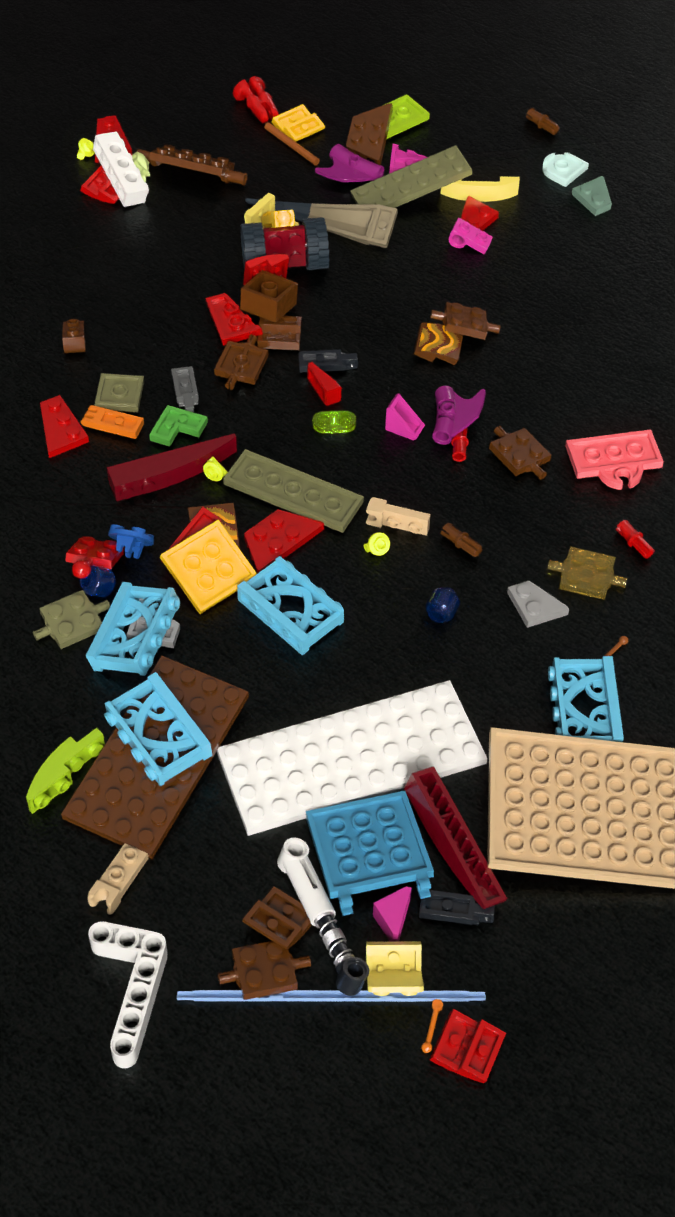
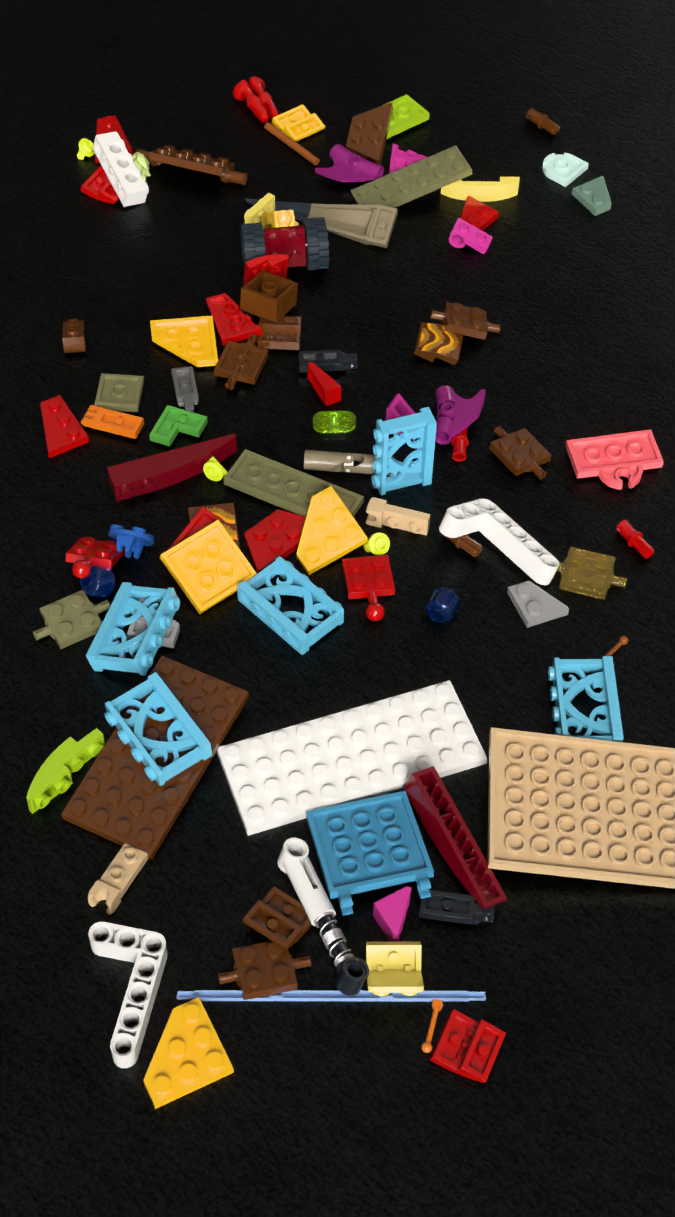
(186, 1055): none -> yellow plate
(188, 338): none -> yellow plate
(327, 532): none -> yellow plate
(338, 462): none -> dark tan piece
(369, 579): none -> red plate
(414, 426): none -> medium azure fence
(504, 533): none -> white beam

